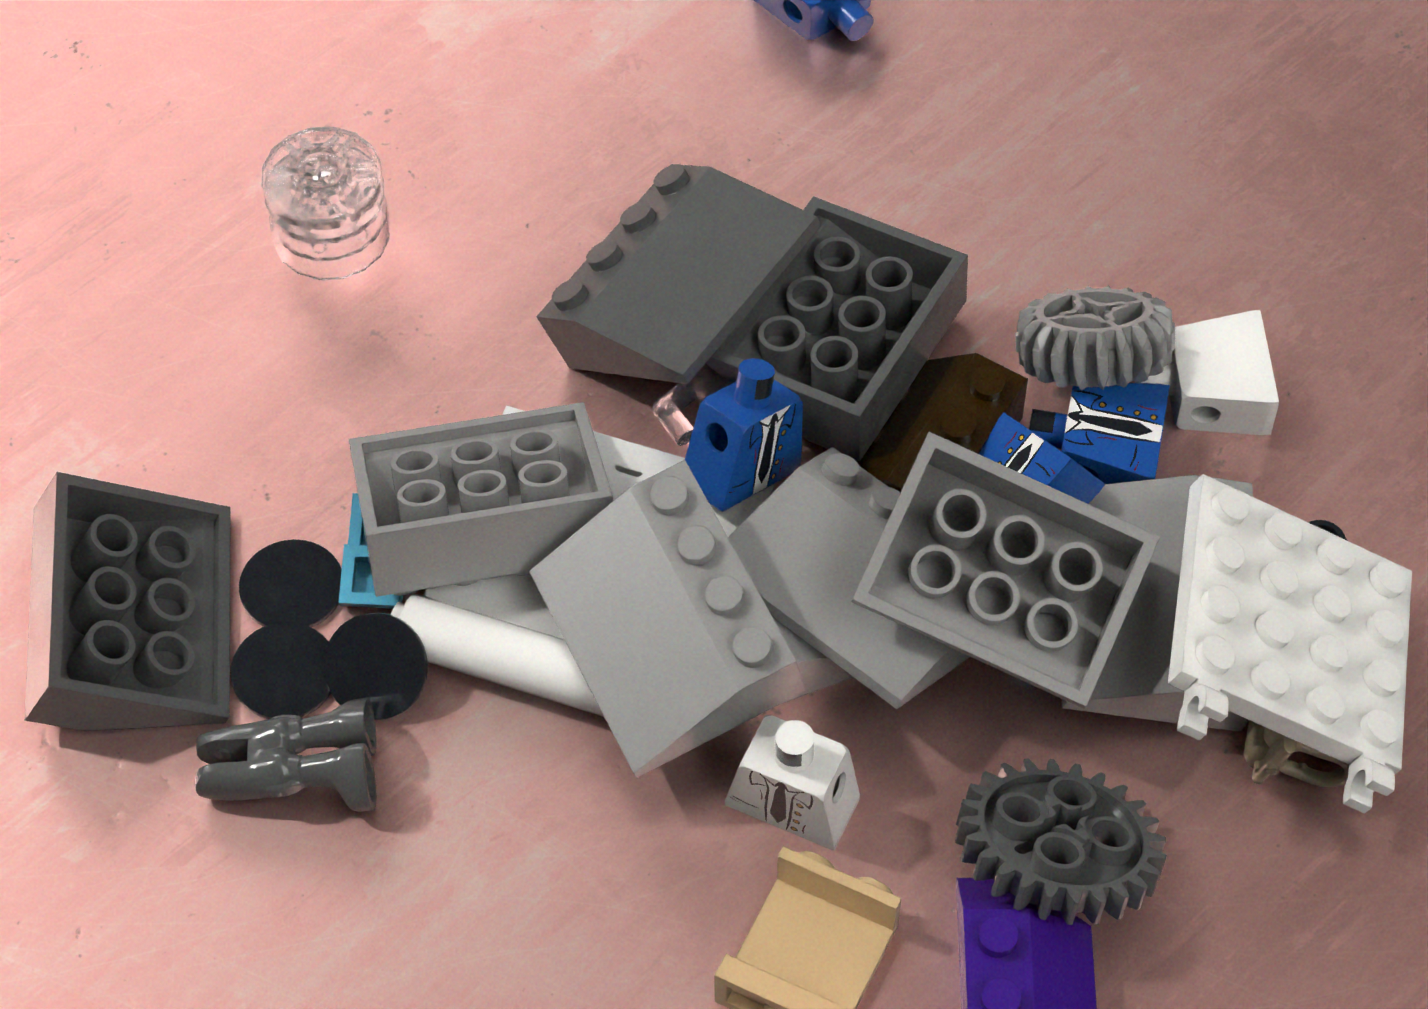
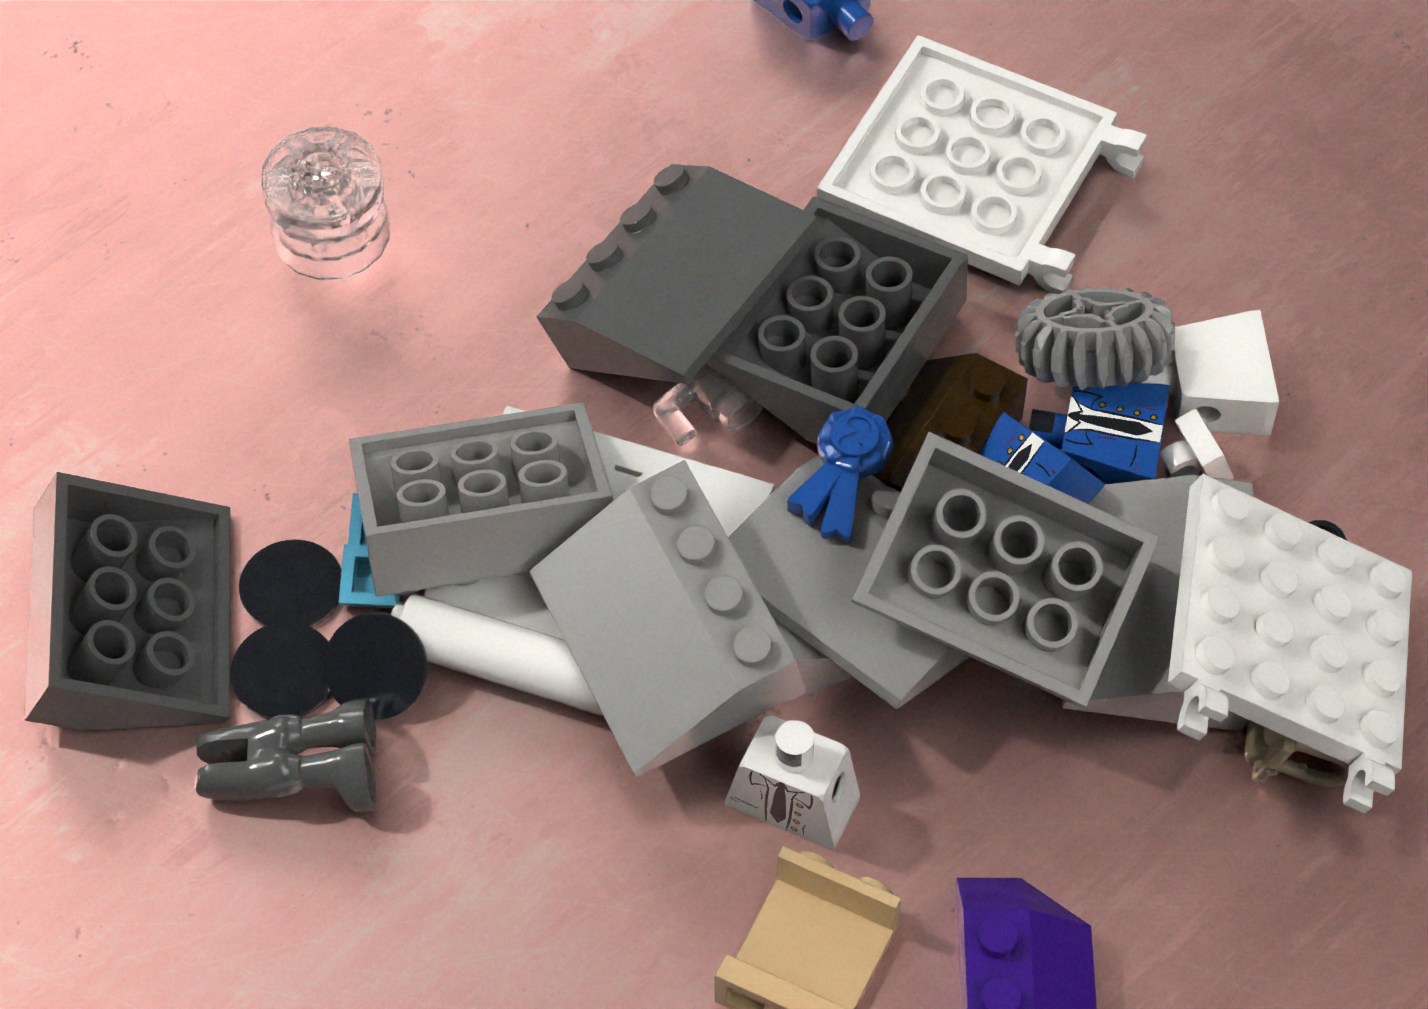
(746, 436): blue torso -> none
(851, 447): none -> blue piece
(977, 161): none -> white plate
(1060, 841): dark grey gear -> none
(1196, 452): none -> white tile

